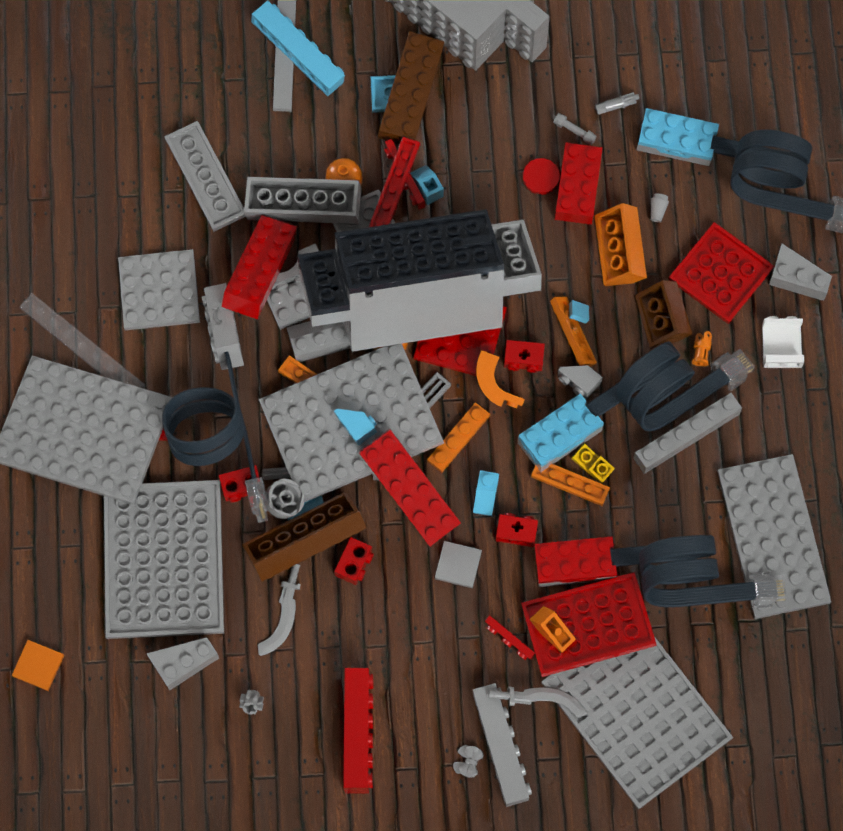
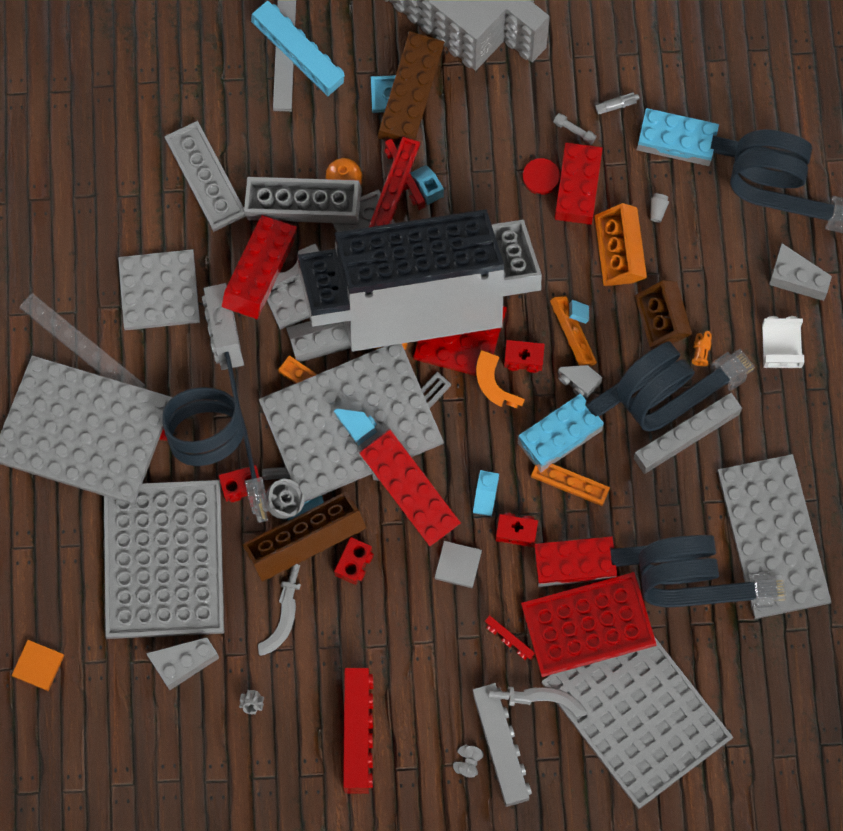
(458, 437): orange plate -> none
(552, 628): orange slope -> none
(592, 463): yellow slope -> none
(721, 272): red plate -> none

